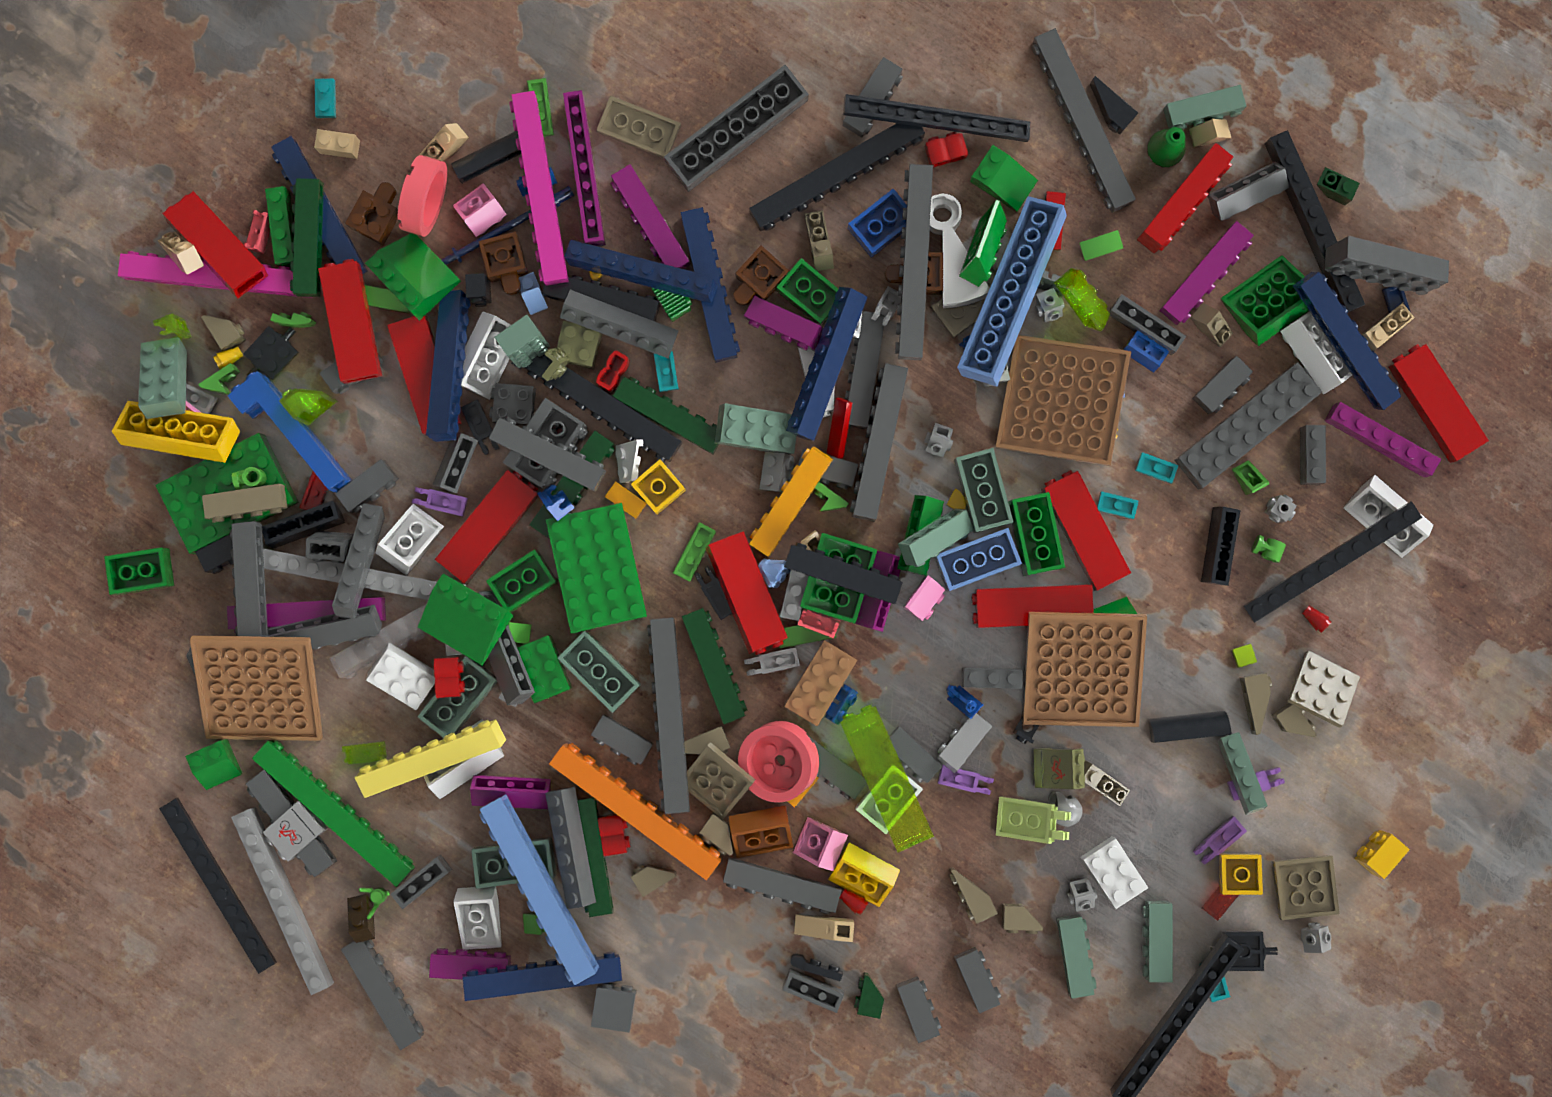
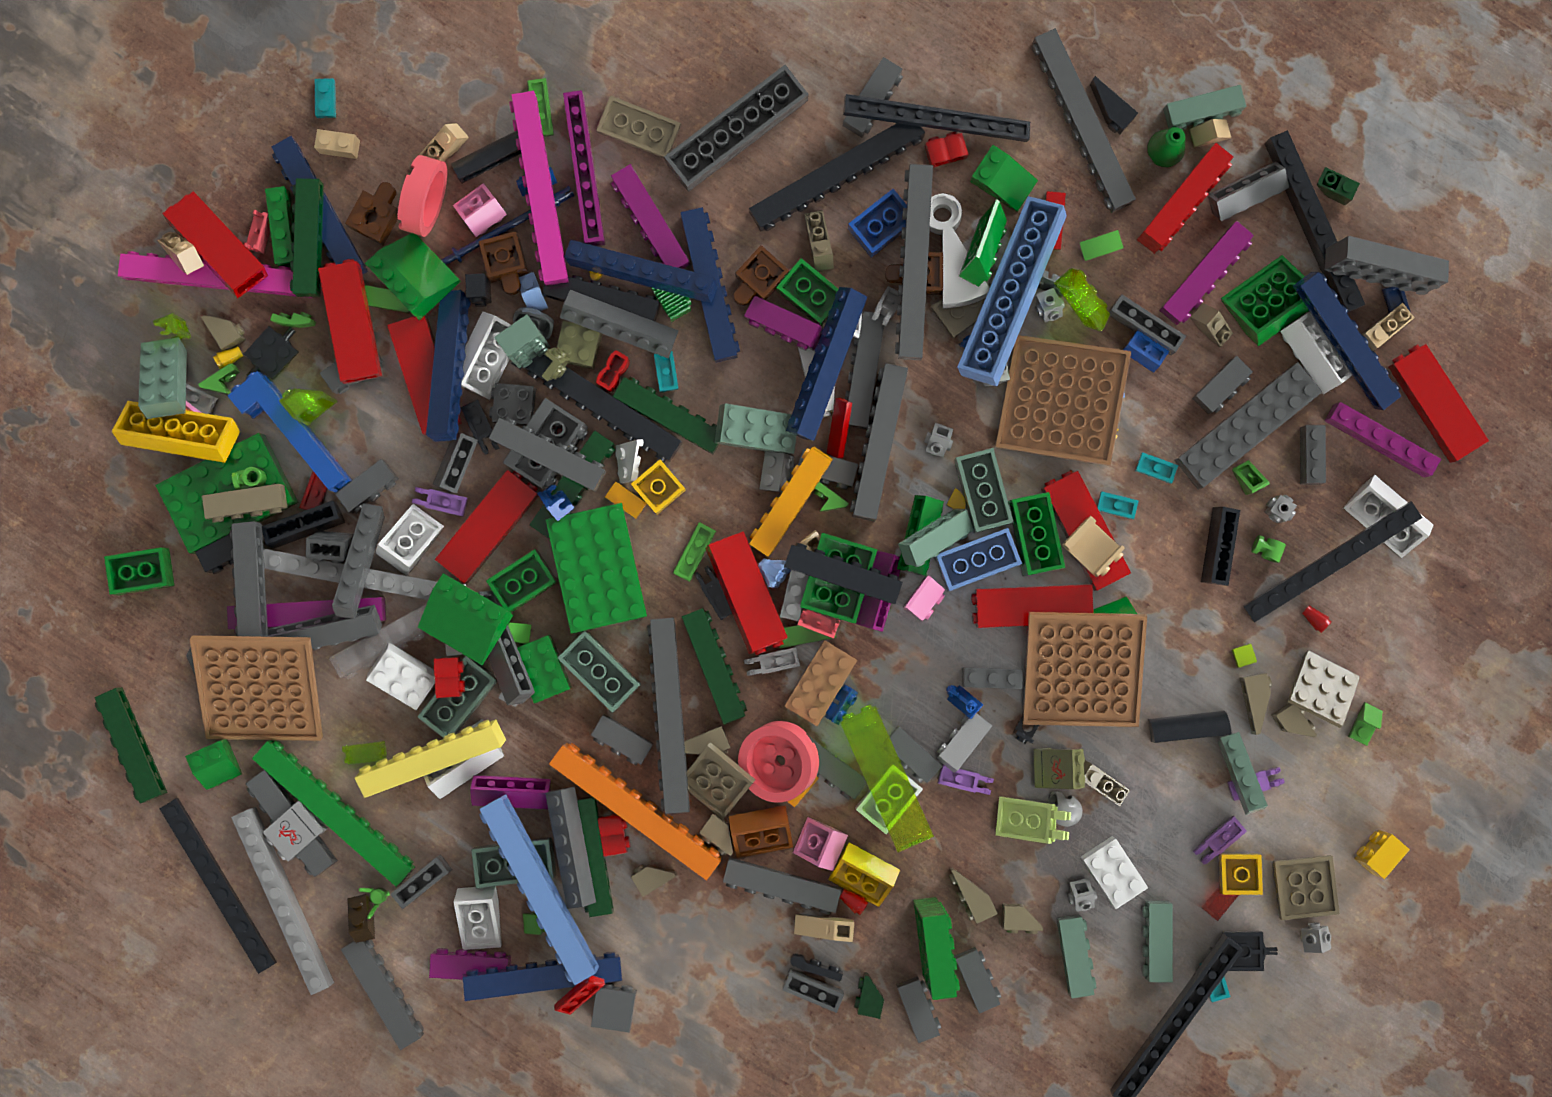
(130, 745): none -> dark green brick
(541, 320): none -> dark grey piece
(579, 995): none -> red tile
(935, 948): none -> green brick
(1093, 547): none -> tan panel
(1366, 723): none -> bright green slope

